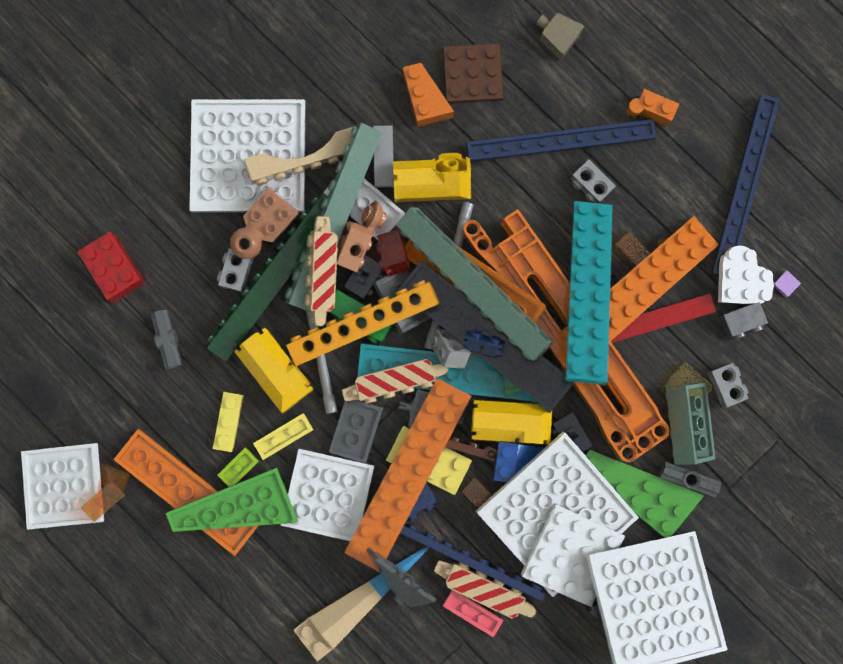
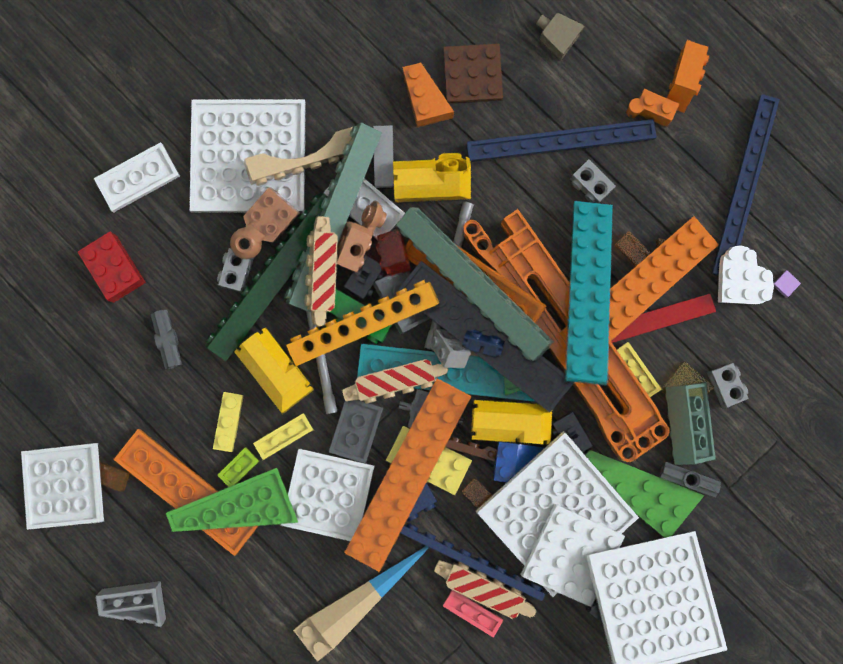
(102, 501): clear orange plate -> none
(133, 602): none -> light grey wedge
(136, 177): none -> white plate
(402, 584): dark grey wedge -> none
(639, 369): none -> light yellow plate
(688, 74): none -> orange wedge
(743, 320): flat silver brick -> none

